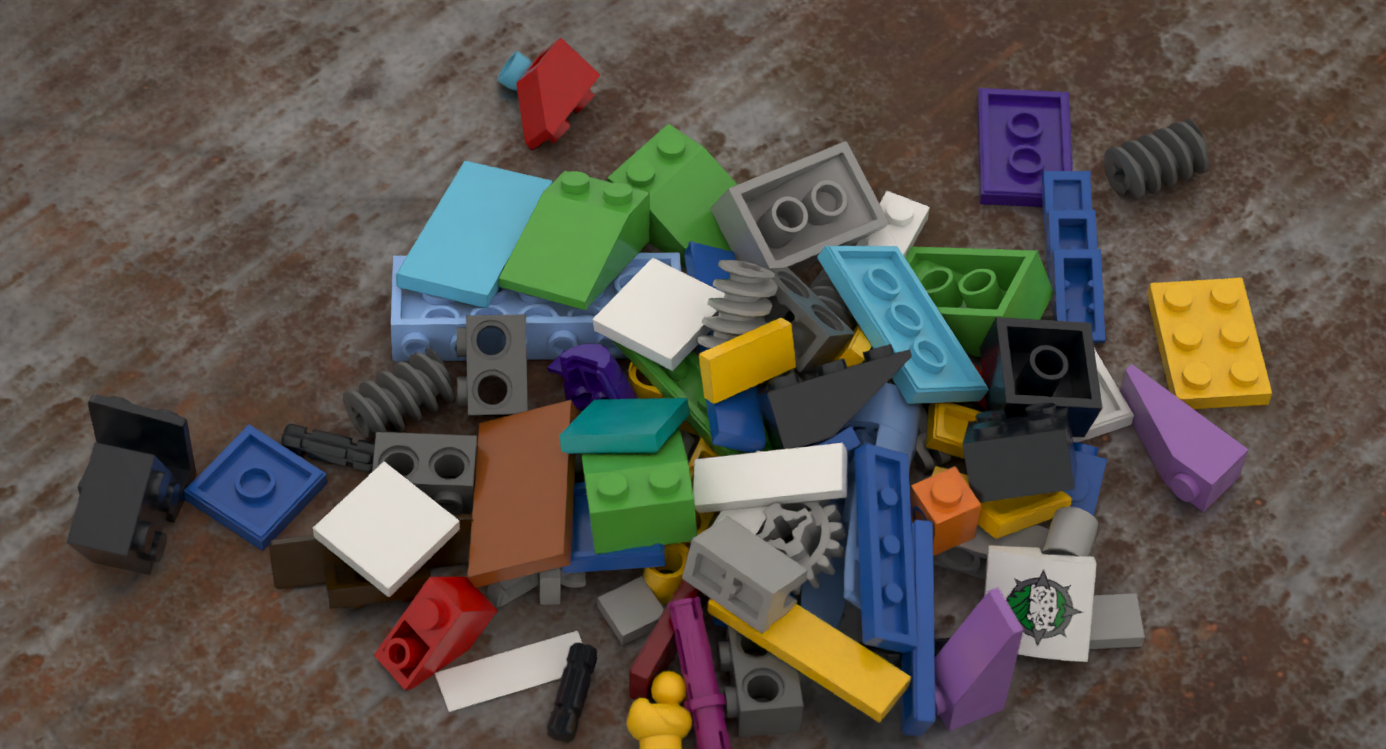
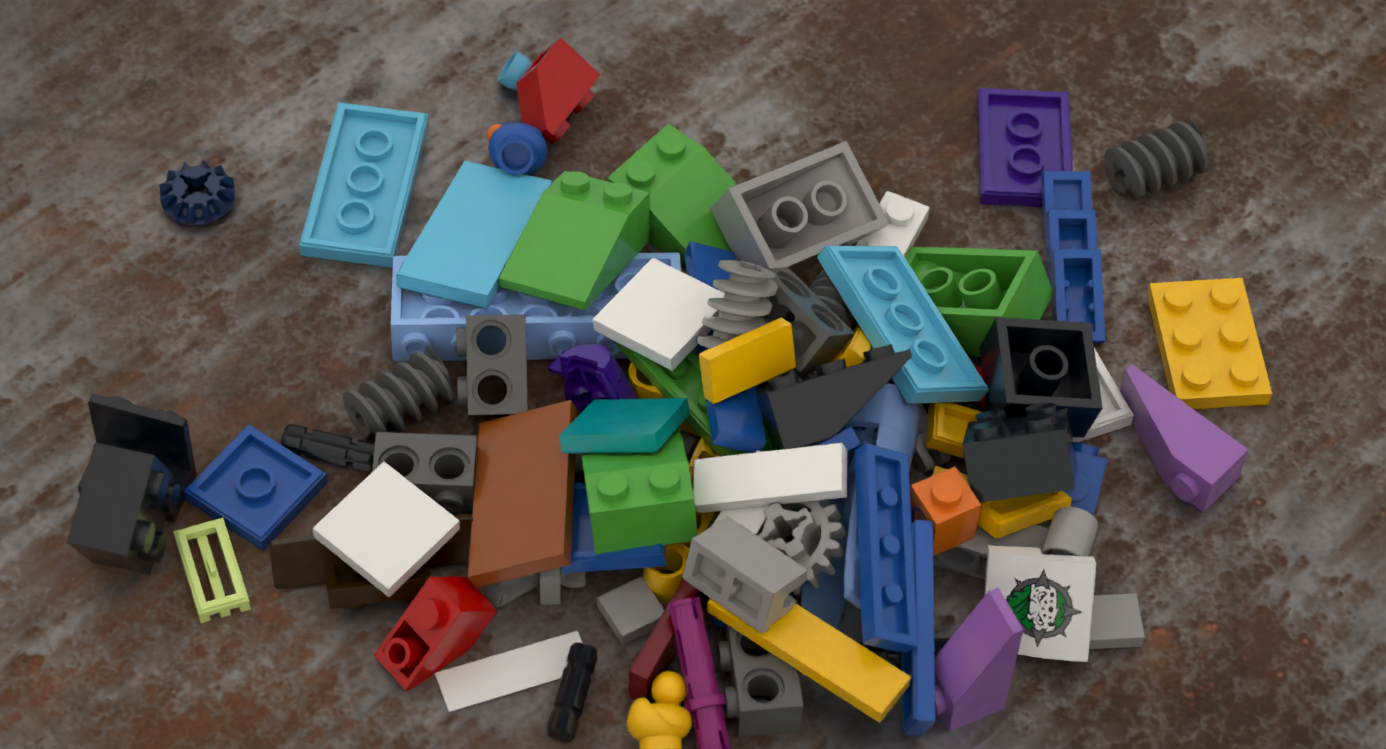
(198, 207): none -> dark blue gear
(221, 604): none -> yellowish green tile
(364, 185): none -> medium azure tile
(517, 148): none -> blue animal

